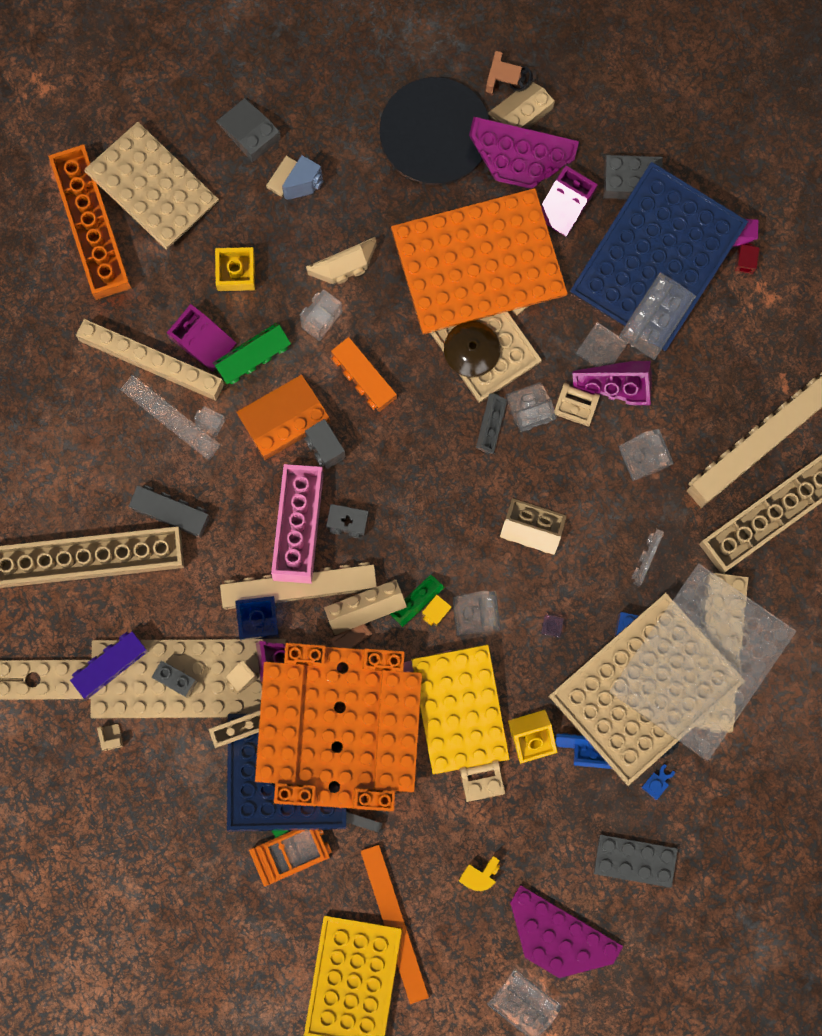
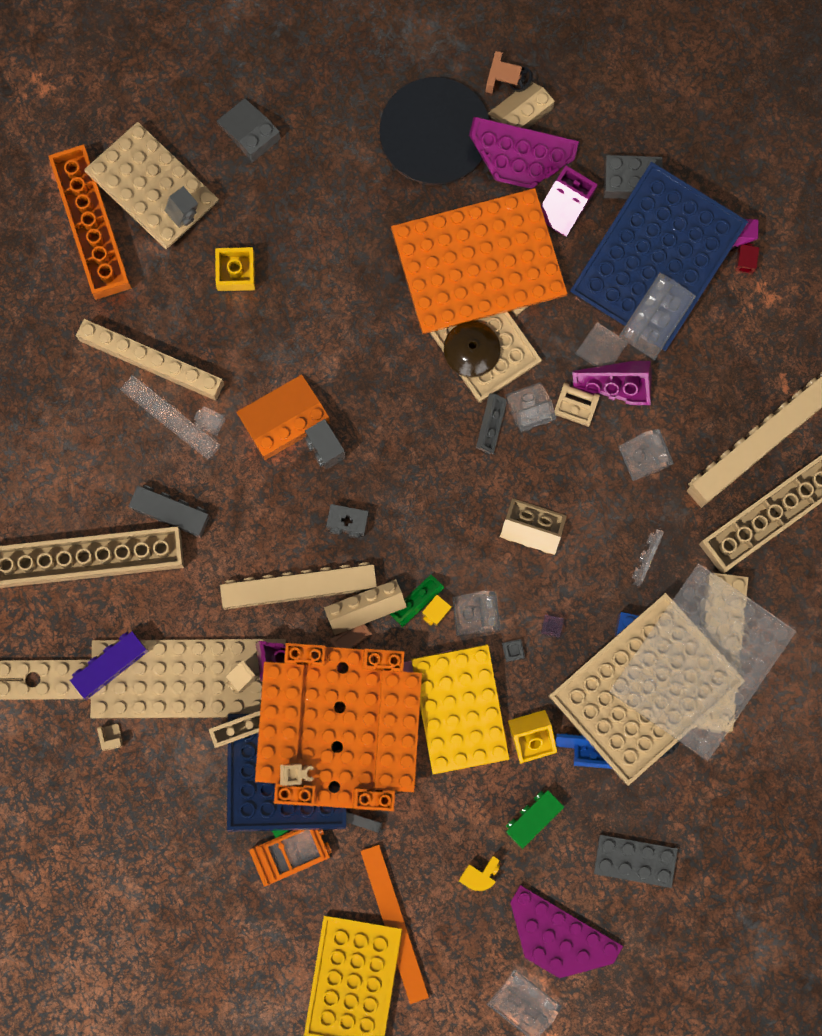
(174, 679): dark grey brick -> none
(181, 207): none -> dark grey brick
(200, 337): magenta slope -> none
(252, 353): green brick -> none
(257, 618): clear blue slope -> none
(280, 175): tan tile -> none
(294, 774): none -> tan plate
(297, 524): bright pink brick -> none
(303, 179): sand blue slope -> none
(320, 314): clear brick -> none
(344, 264): tan wedge -> none
(363, 374): orange brick -> none
(483, 787): tan plate -> none
(513, 650): none -> dark grey tile
(533, 818): none -> green brick
(656, 784): blue plate -> none

